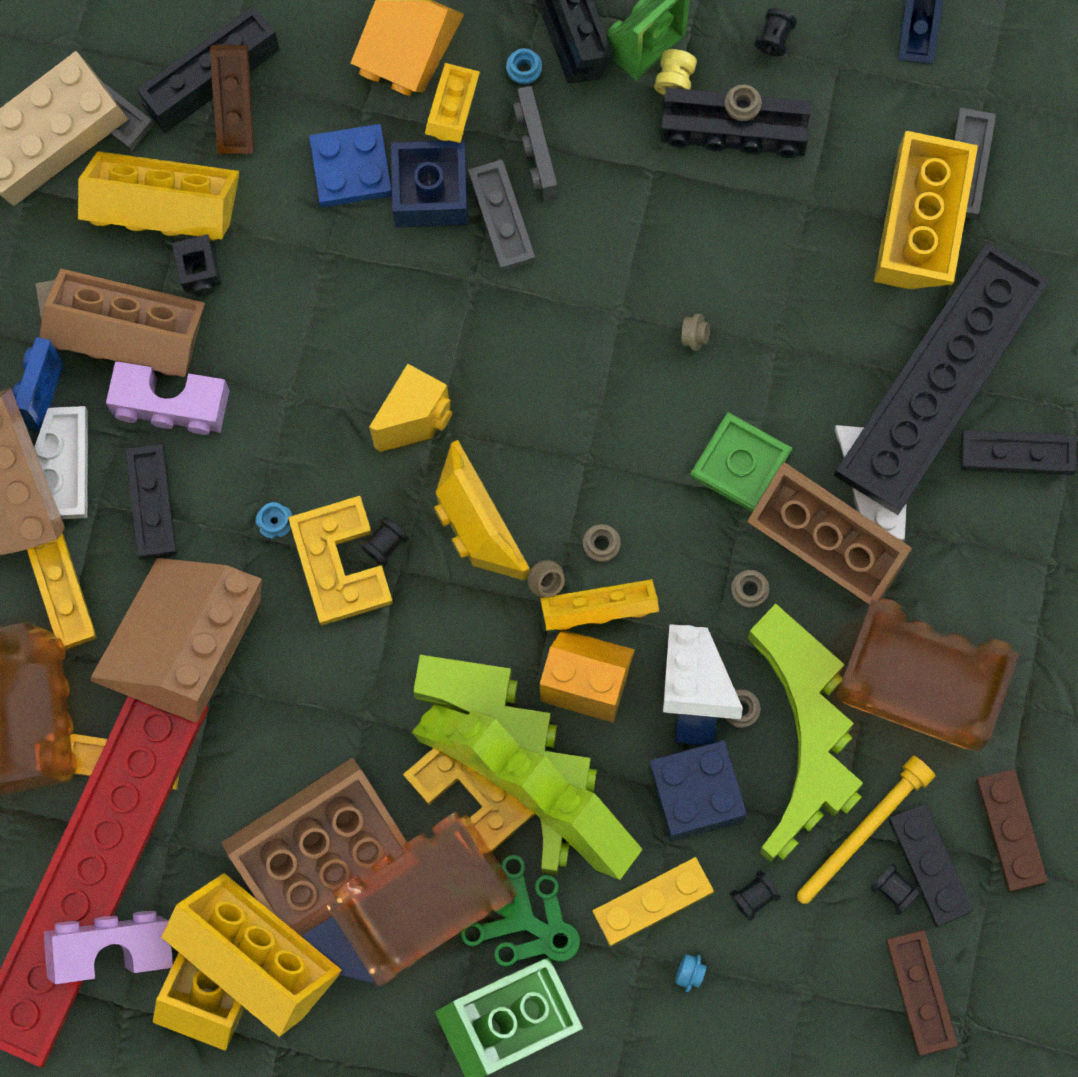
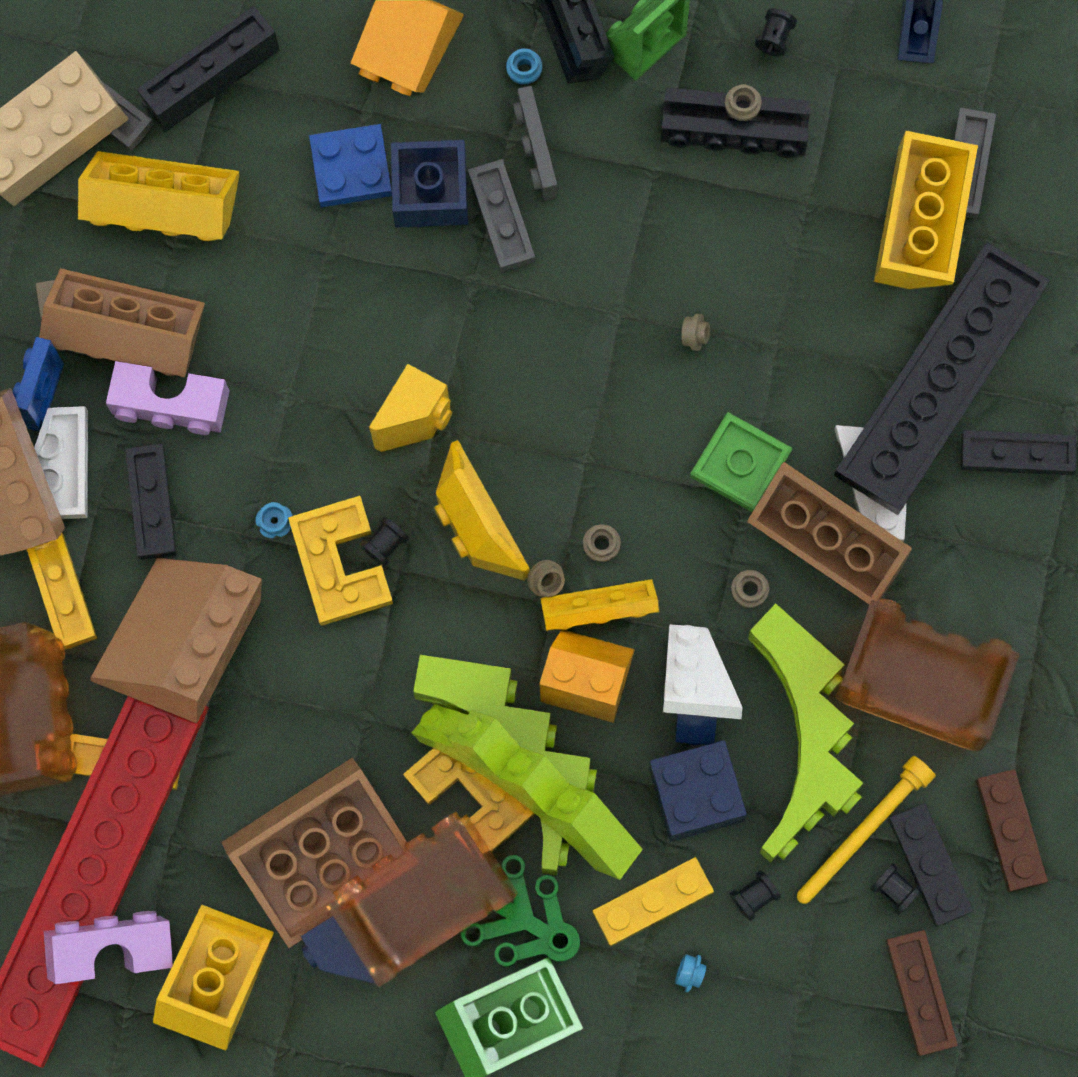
(191, 255): black brick -> none
(232, 99): reddish brown plate -> none
(250, 953): yellow slope -> none
(452, 103): yellow plate -> none
(676, 70): light yellow wheel -> none
(754, 708): dark tan plate -> none

